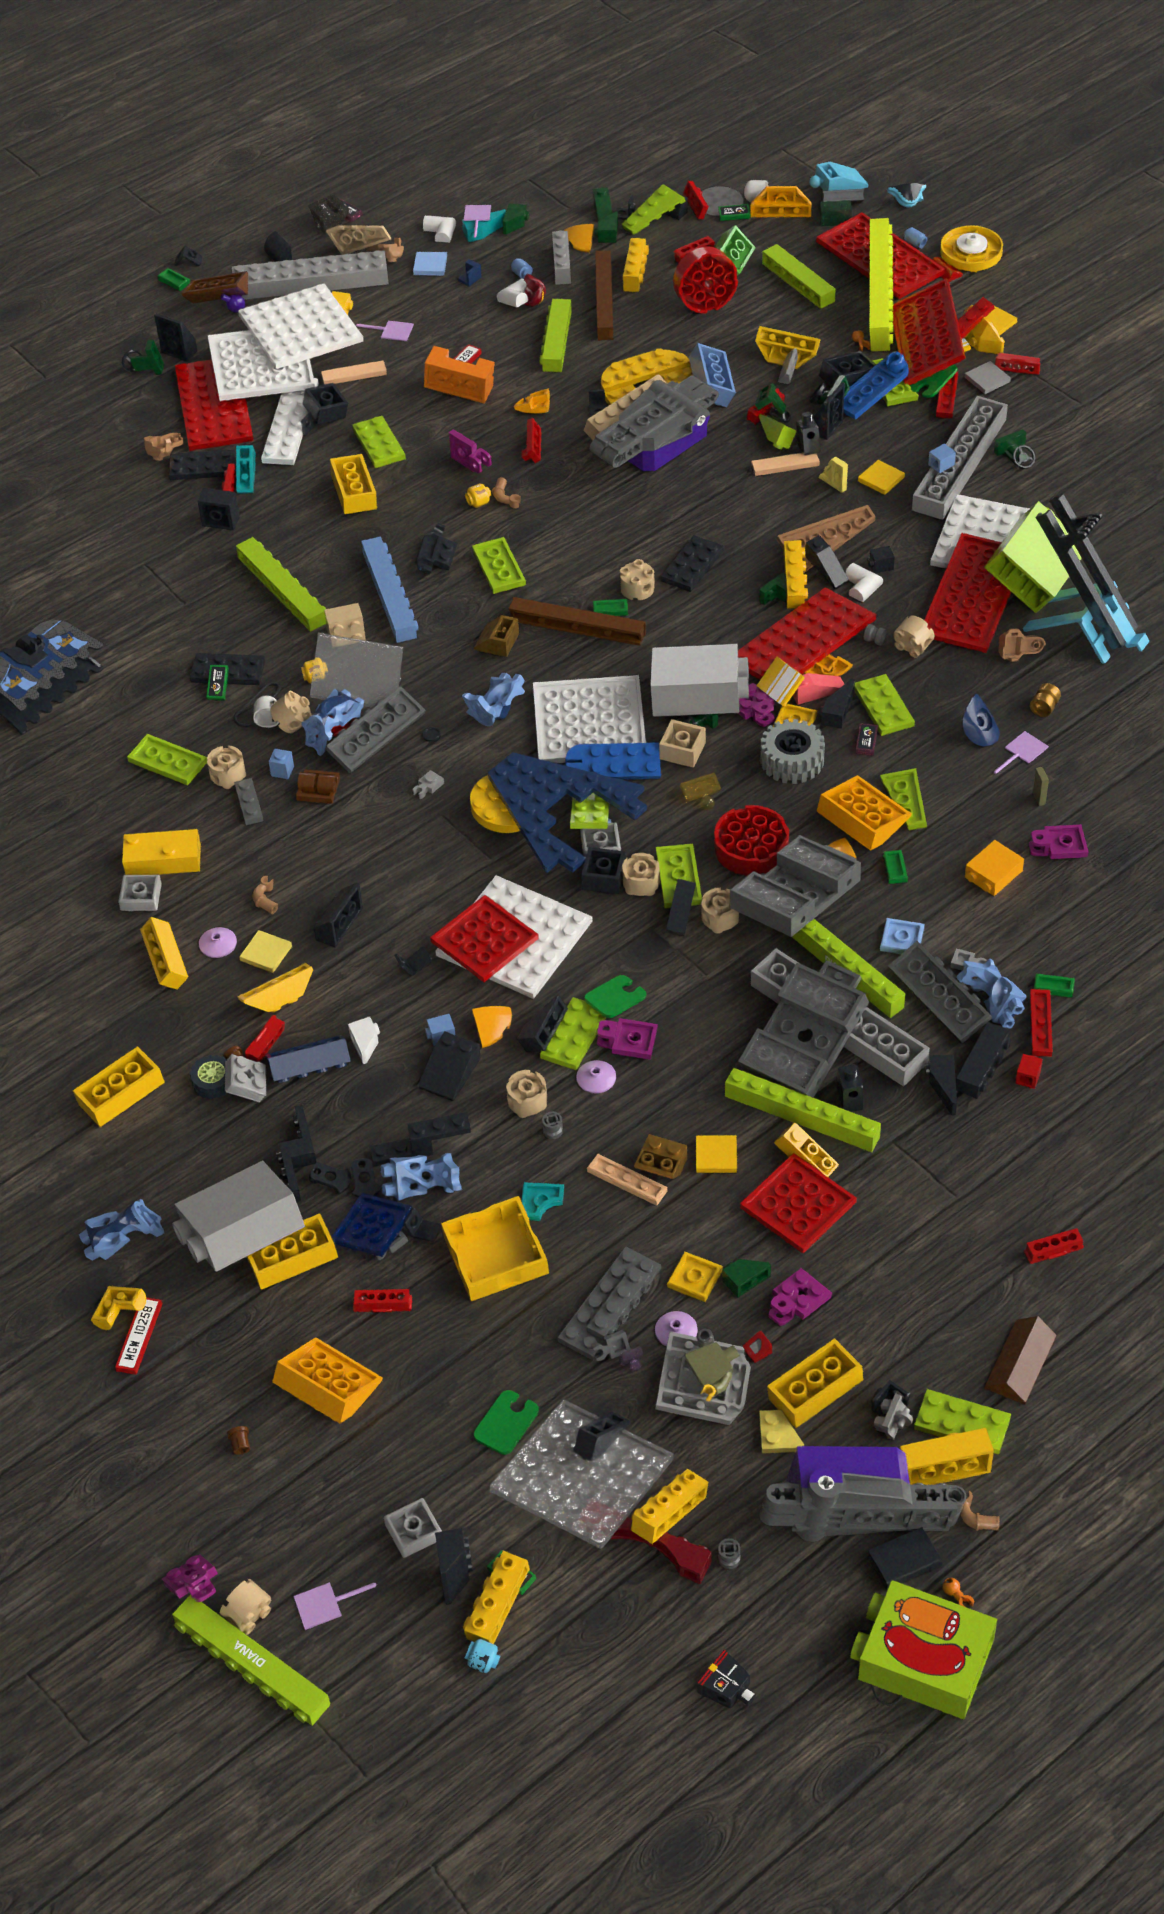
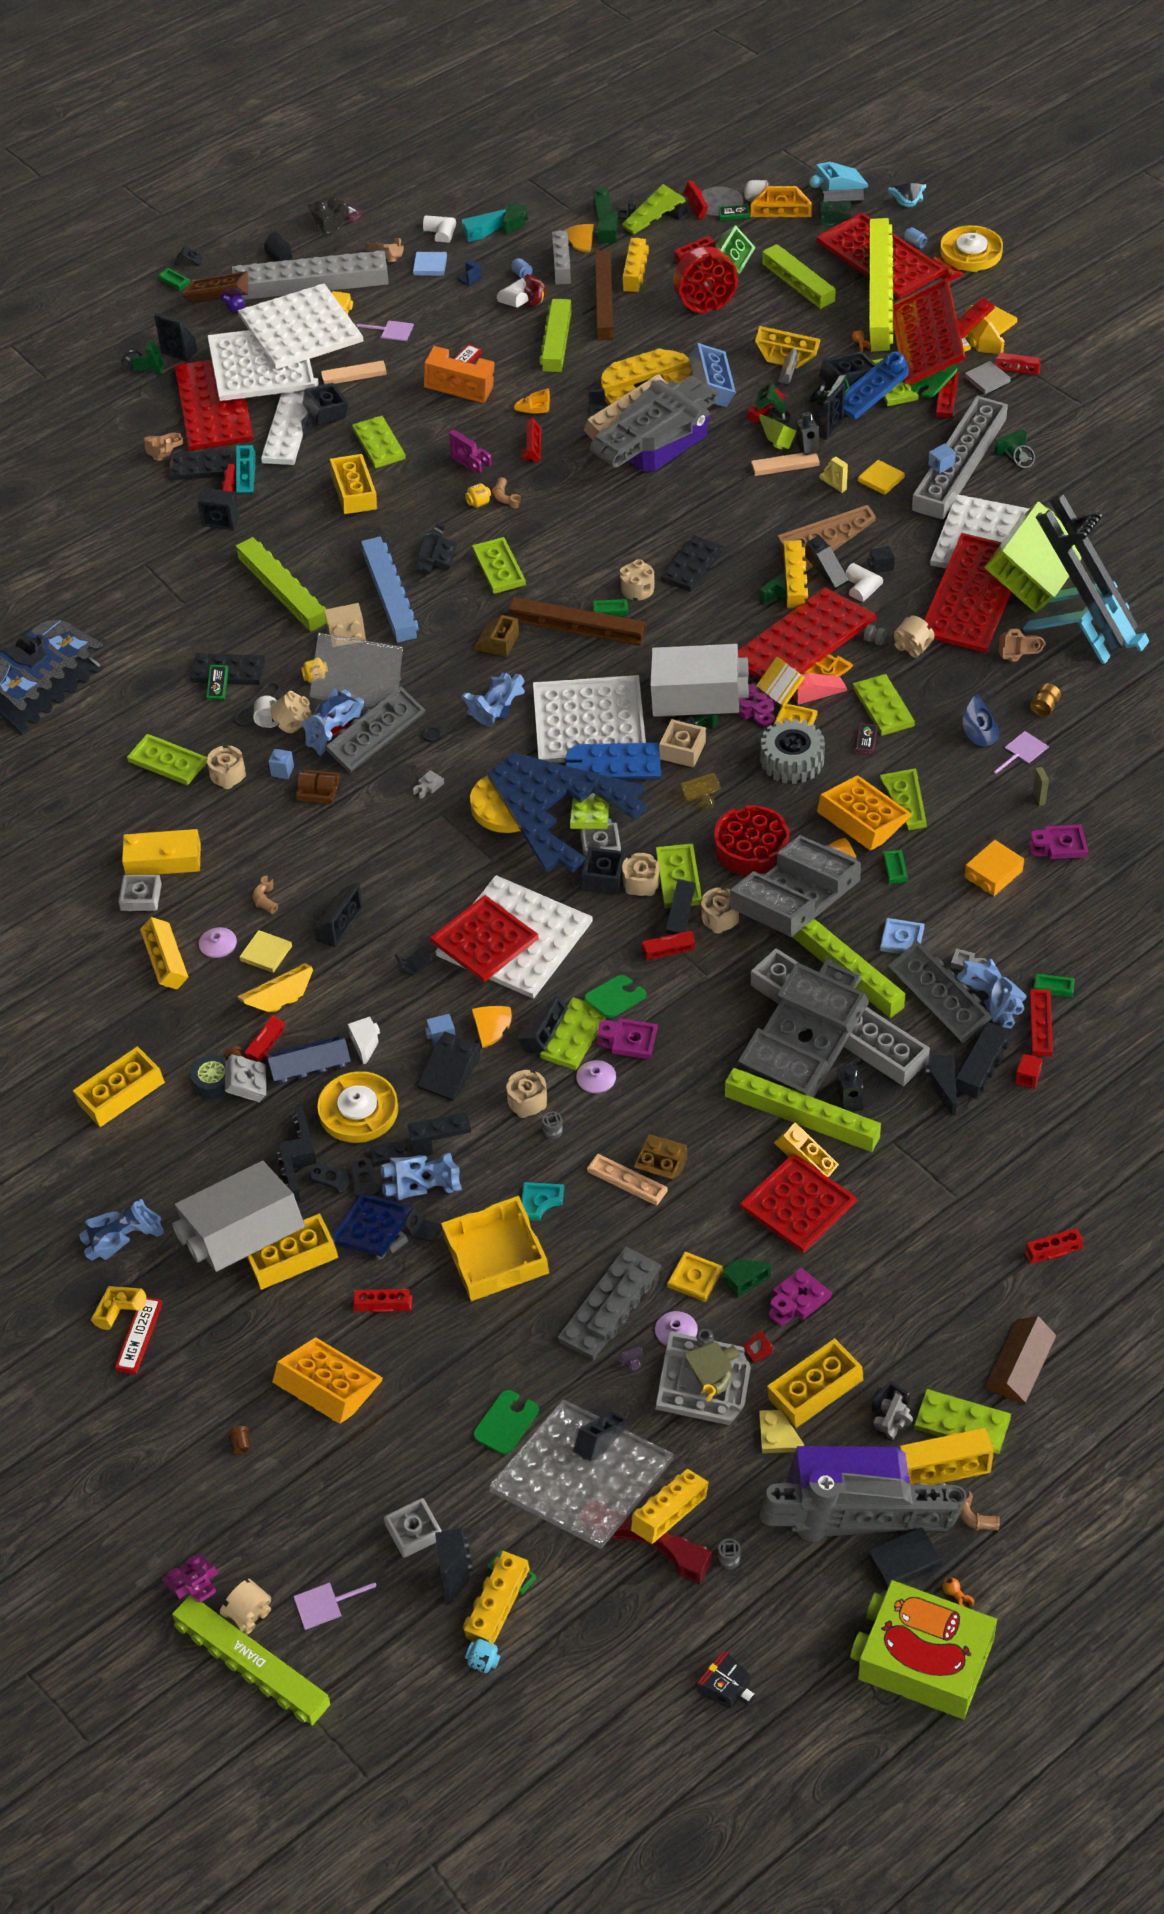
(248, 801): dark grey plate -> none
(353, 238): tan wedge -> none
(357, 1107): none -> yellow piece
(477, 213): lavender piece -> none
(614, 1345): dark grey plate -> none
(668, 945): none -> red piece
(716, 1154): yellow tile -> none
(837, 705): black slope -> none

